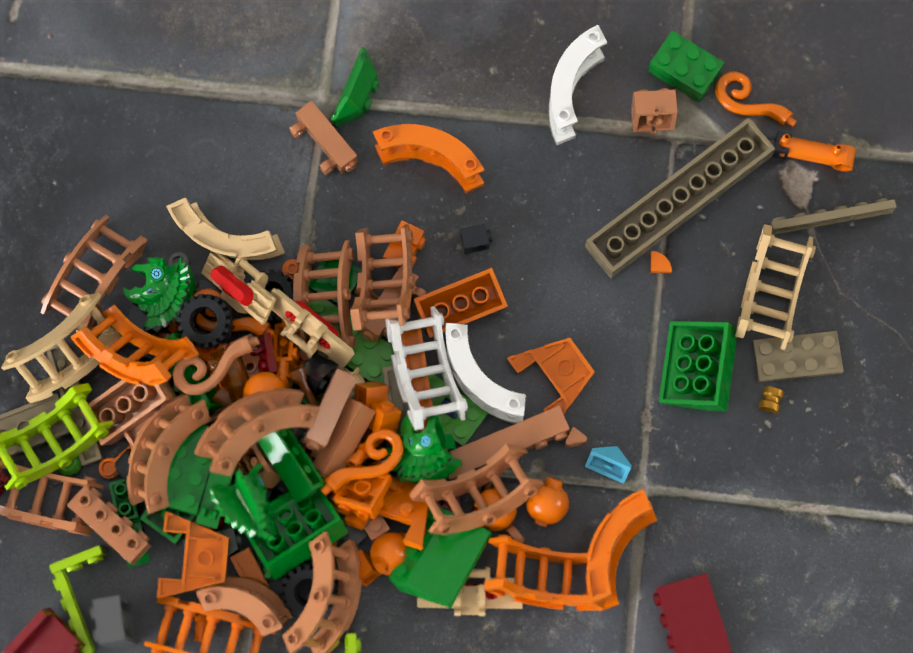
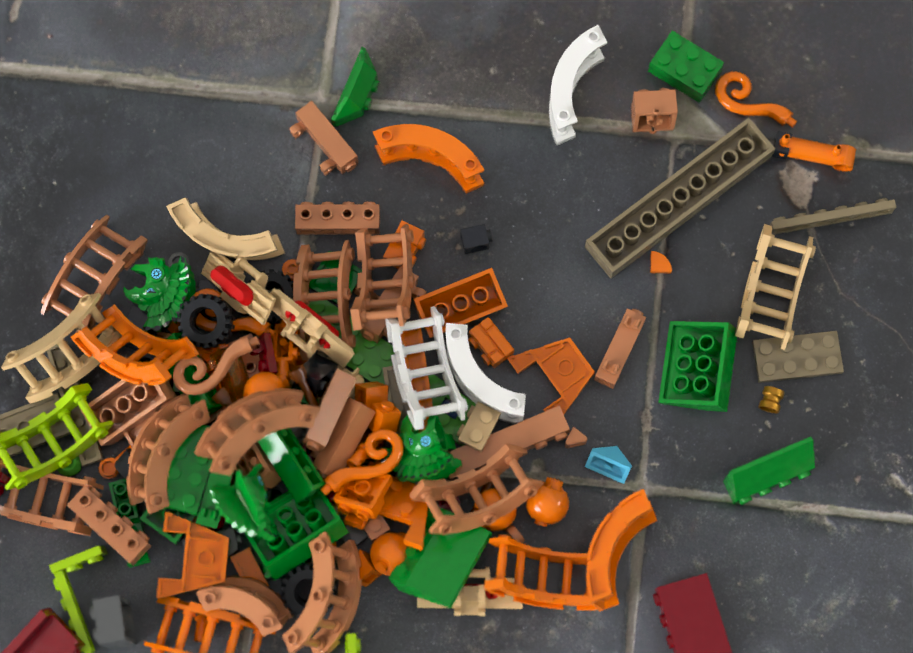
(336, 218): none -> nougat brick
(479, 426): none -> tan bracket
(490, 342): none -> orange brick
(620, 348): none -> nougat brick
(771, 471): none -> green slope

